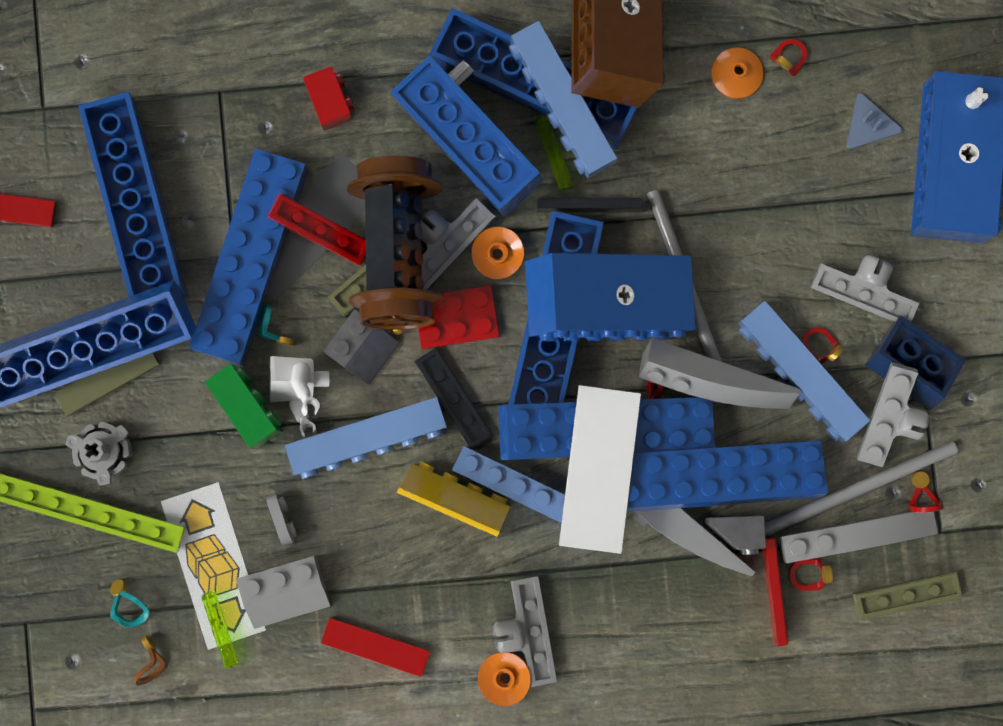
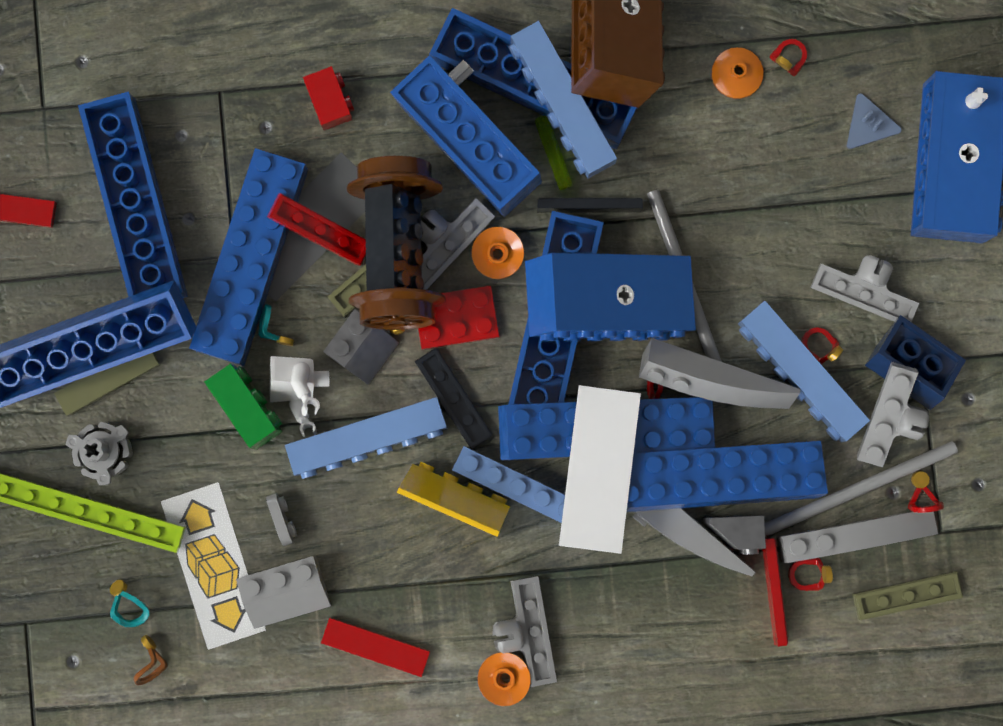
(219, 629): clear neon green axle -> none

